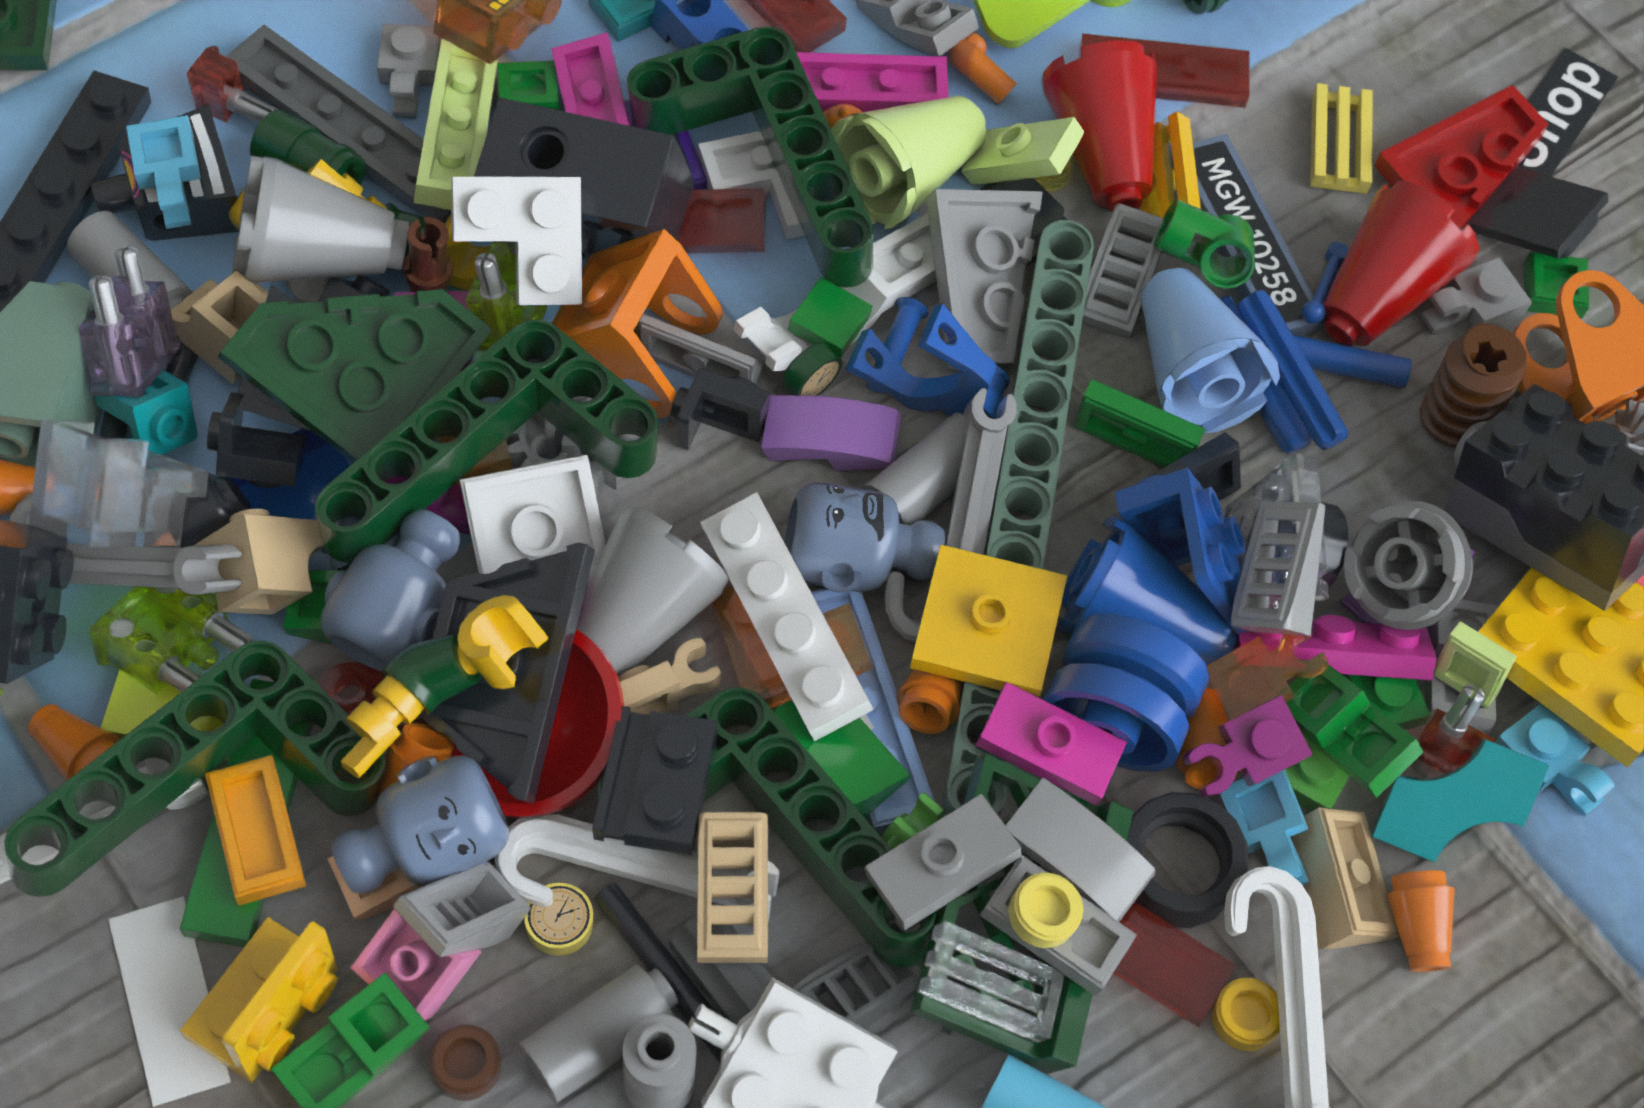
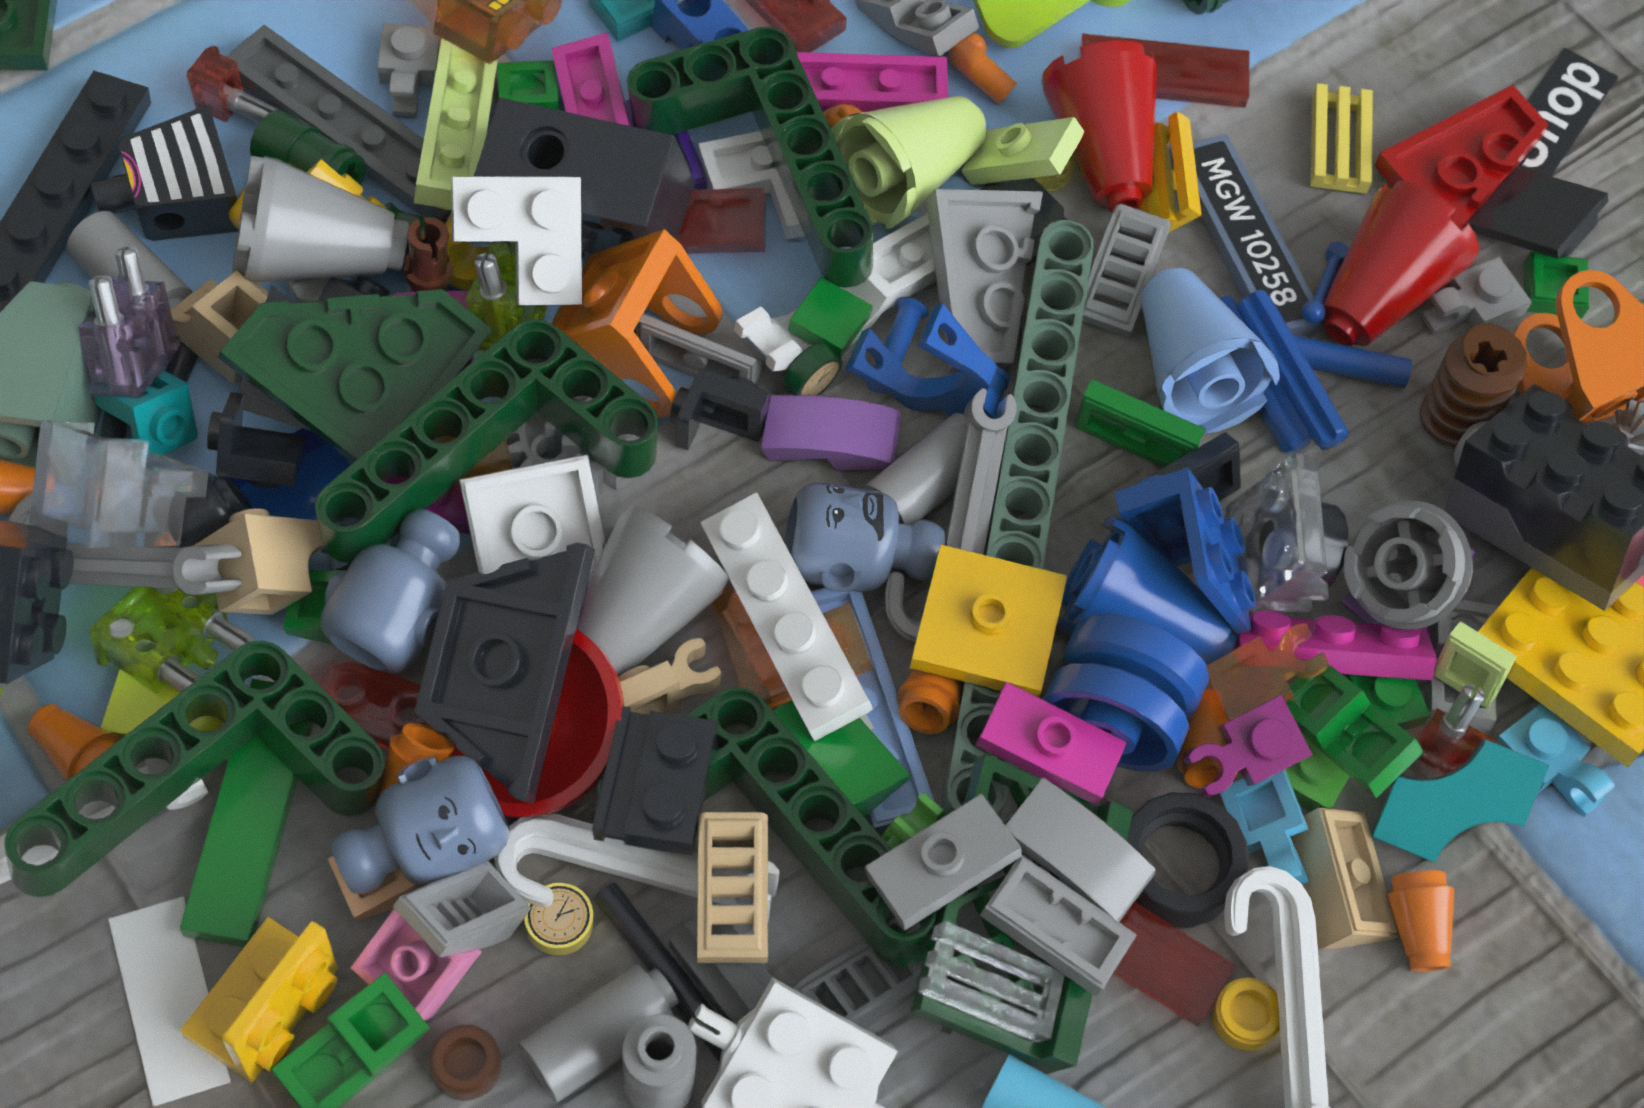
(164, 159): medium azure plate -> none
(255, 830): light orange tile -> none
(438, 670): yellow piece -> none
(1045, 910): light yellow tile -> none
(1177, 234): green piece -> none
(1298, 593): light grey slope -> none

